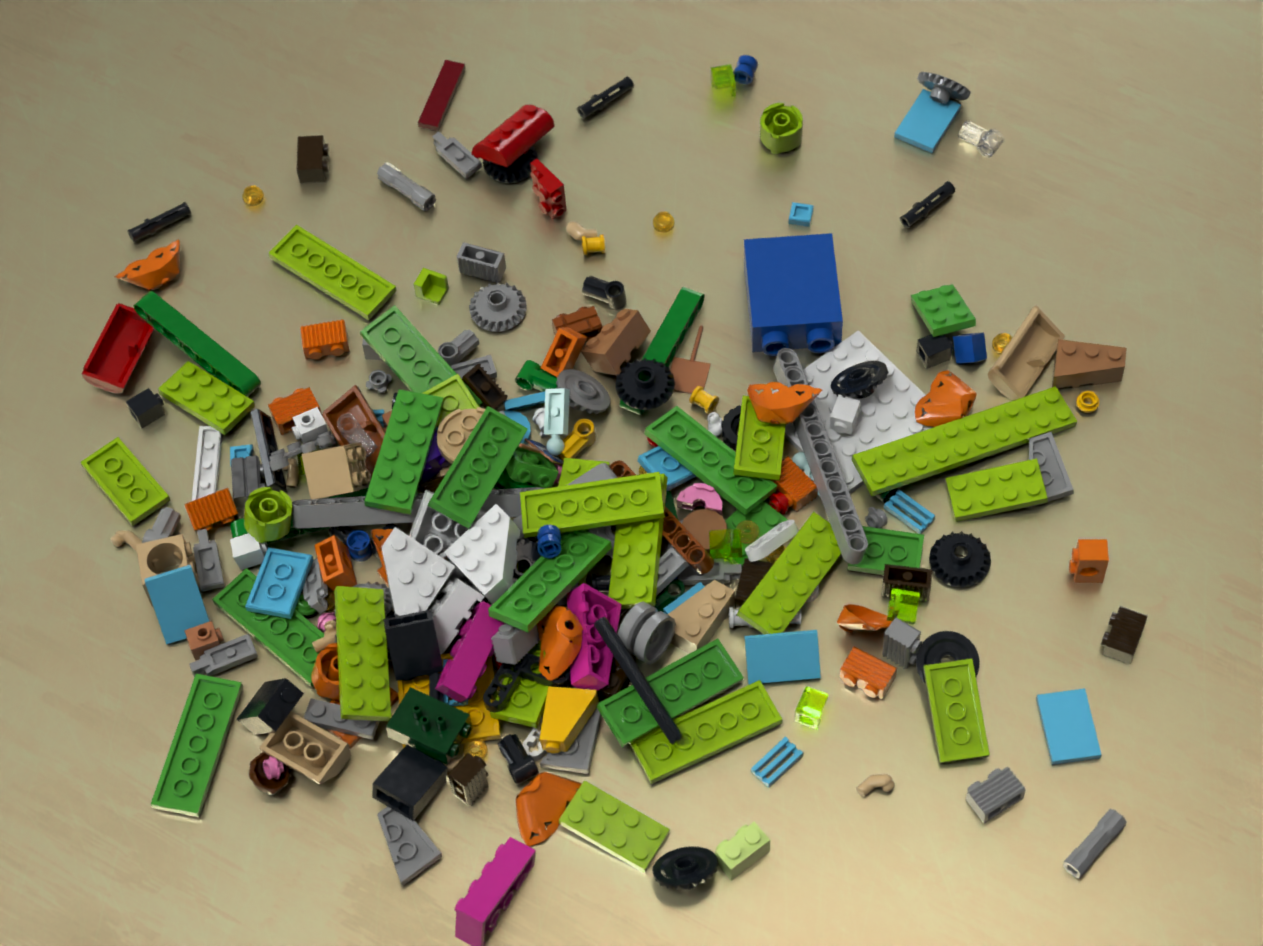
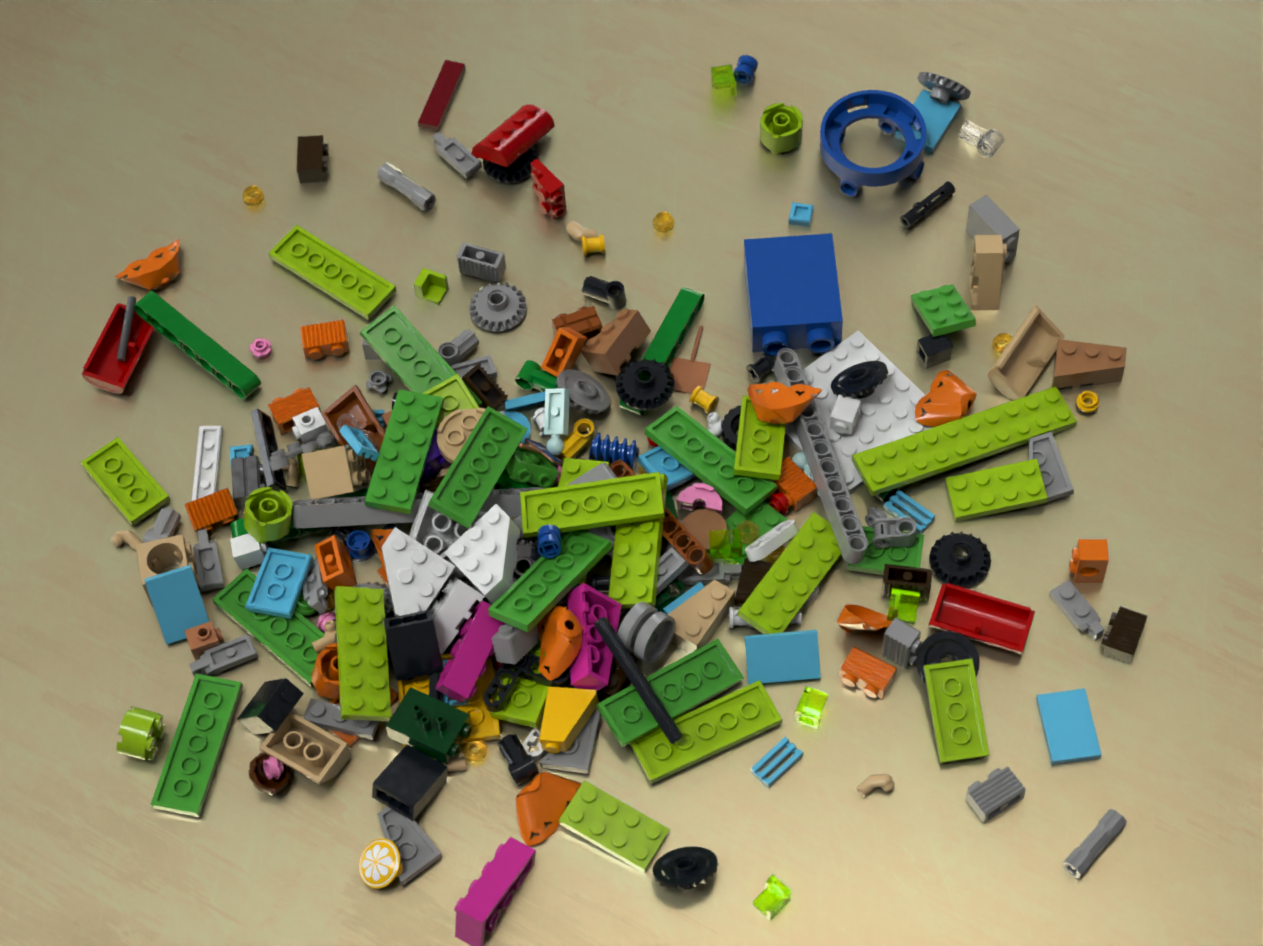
(126, 329): none -> dark grey bar
(140, 733): none -> lime brick
(146, 407): black brick -> none
(158, 222): black pin -> none
(206, 397): lime plate -> none
(261, 353): none -> bright pink plate
(359, 442): none -> medium azure tile
(380, 863): none -> dish
(469, 778): dark brown brick -> none
(587, 109): black pin -> none
(614, 451): none -> blue piece
(742, 850): yellowish green brick -> none
(760, 367): none -> black bush
(772, 898): none -> clear neon green panel
(892, 113): none -> blue piece
(892, 532): none -> light grey piece
(970, 347): blue panel -> none
(982, 617): none -> red container
(987, 271): none -> tan wedge
(988, 219): none -> light grey brick
(1077, 609): none -> light grey hinge

